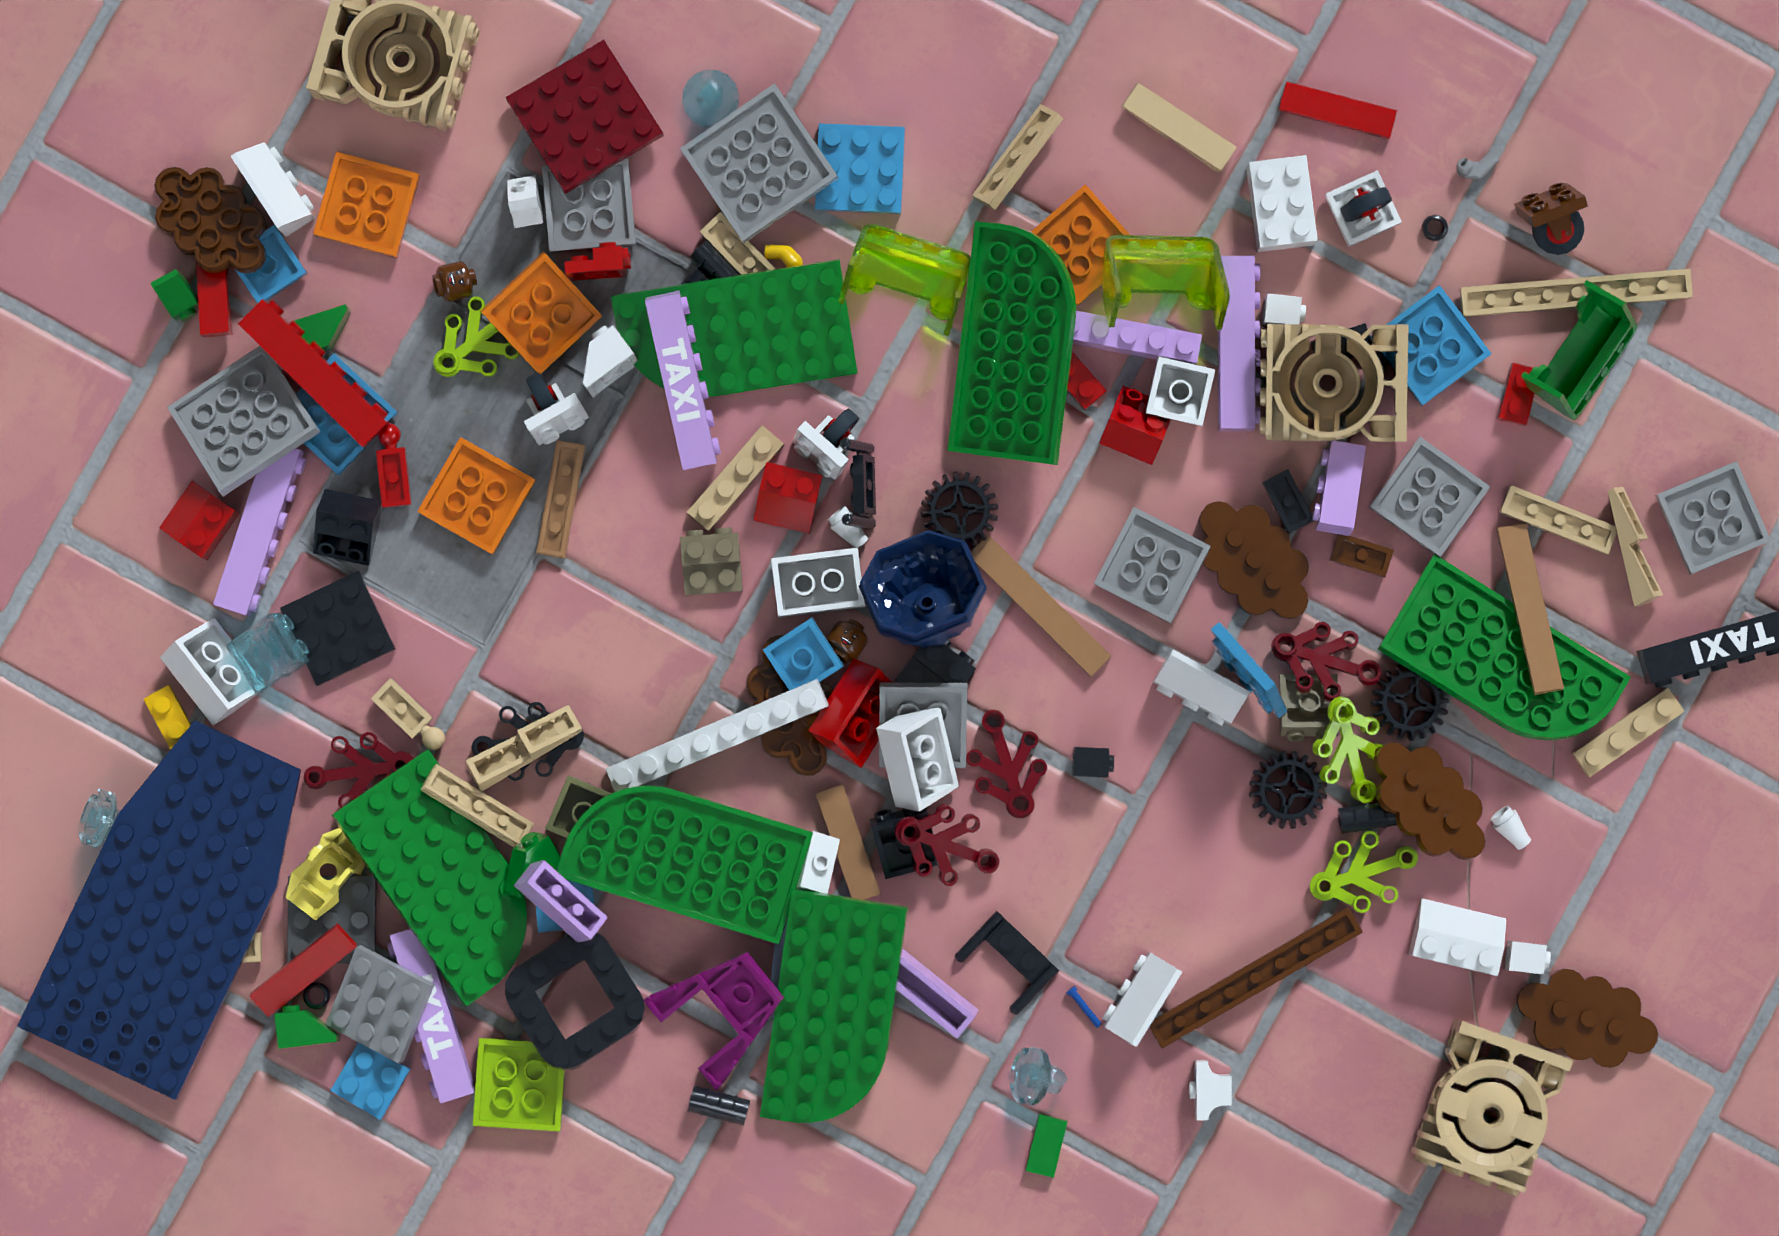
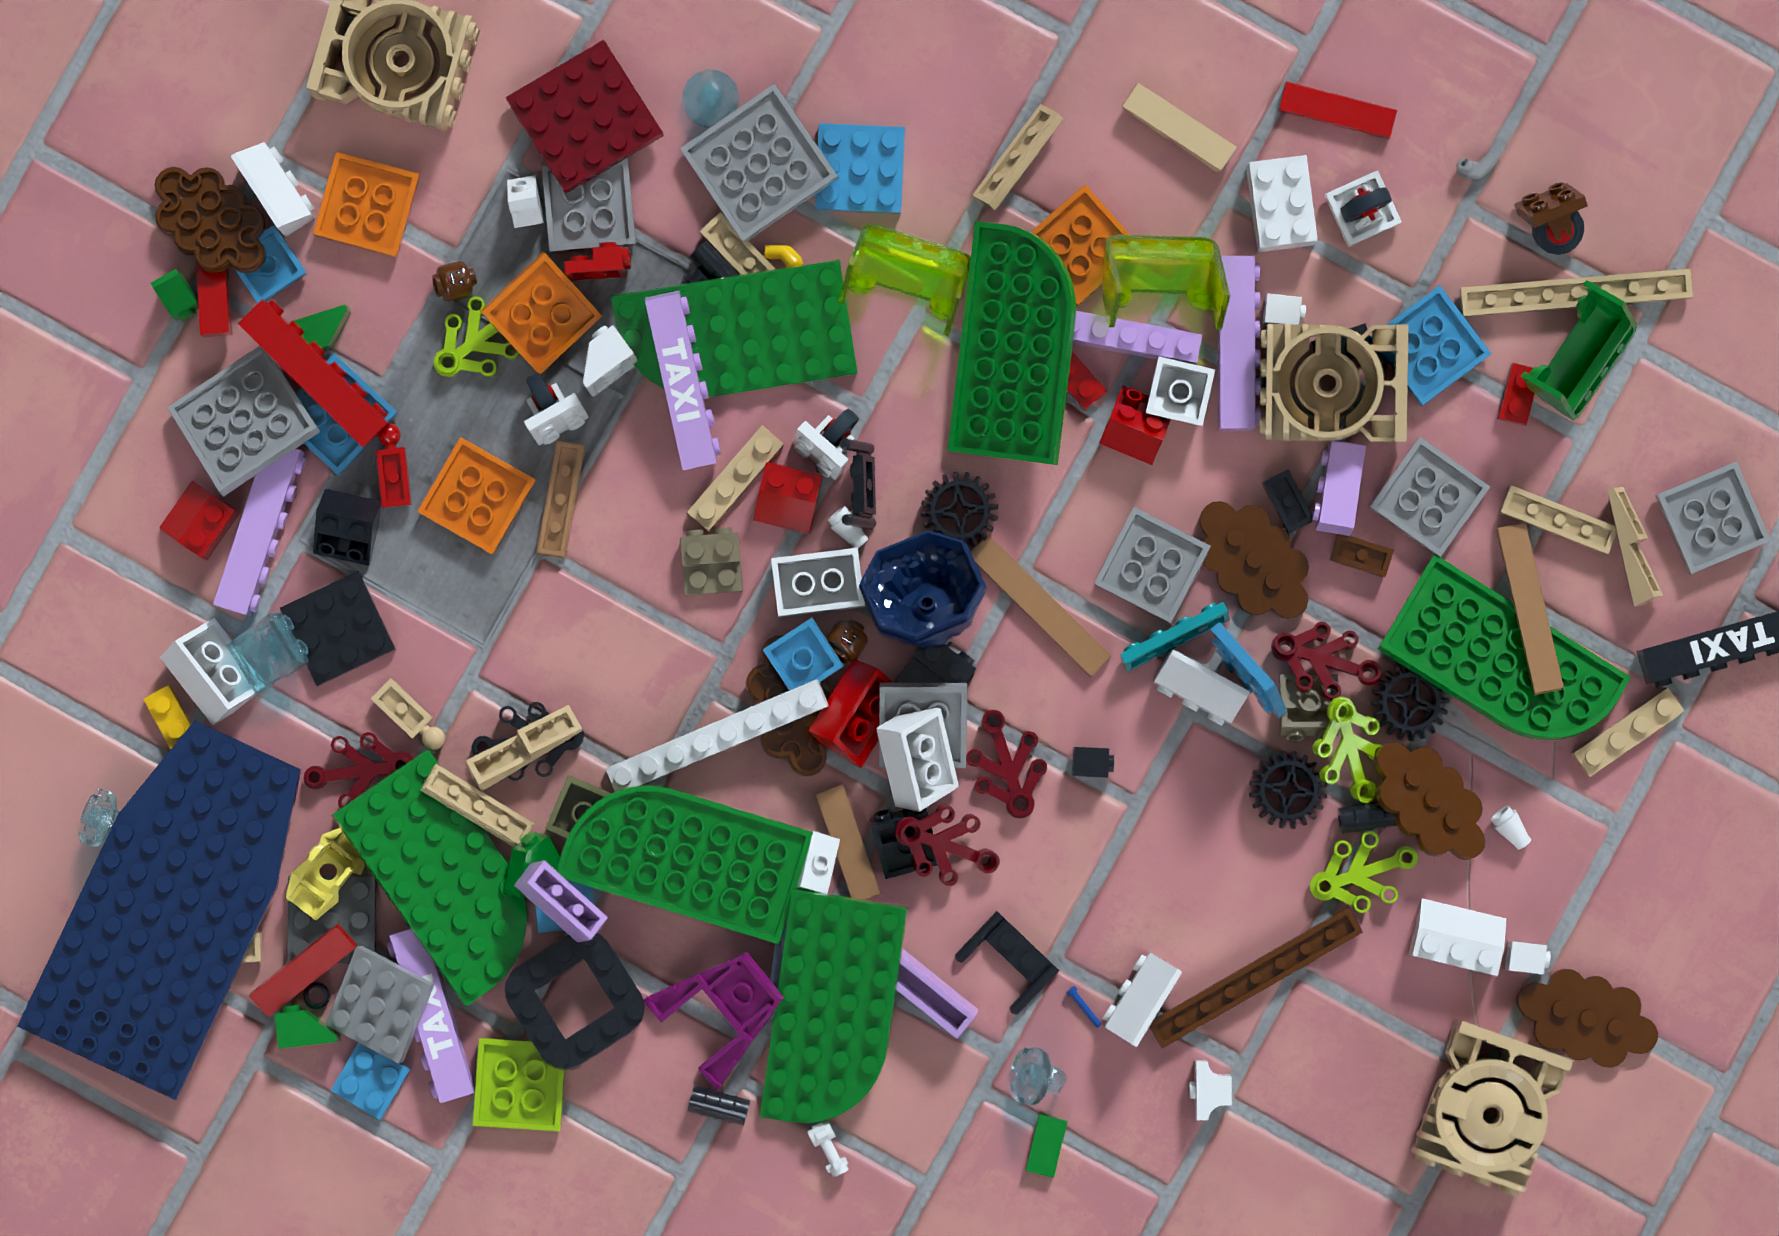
(821, 1135): none -> white bar
(1183, 631): none -> teal plate
(1432, 237): black piece -> none

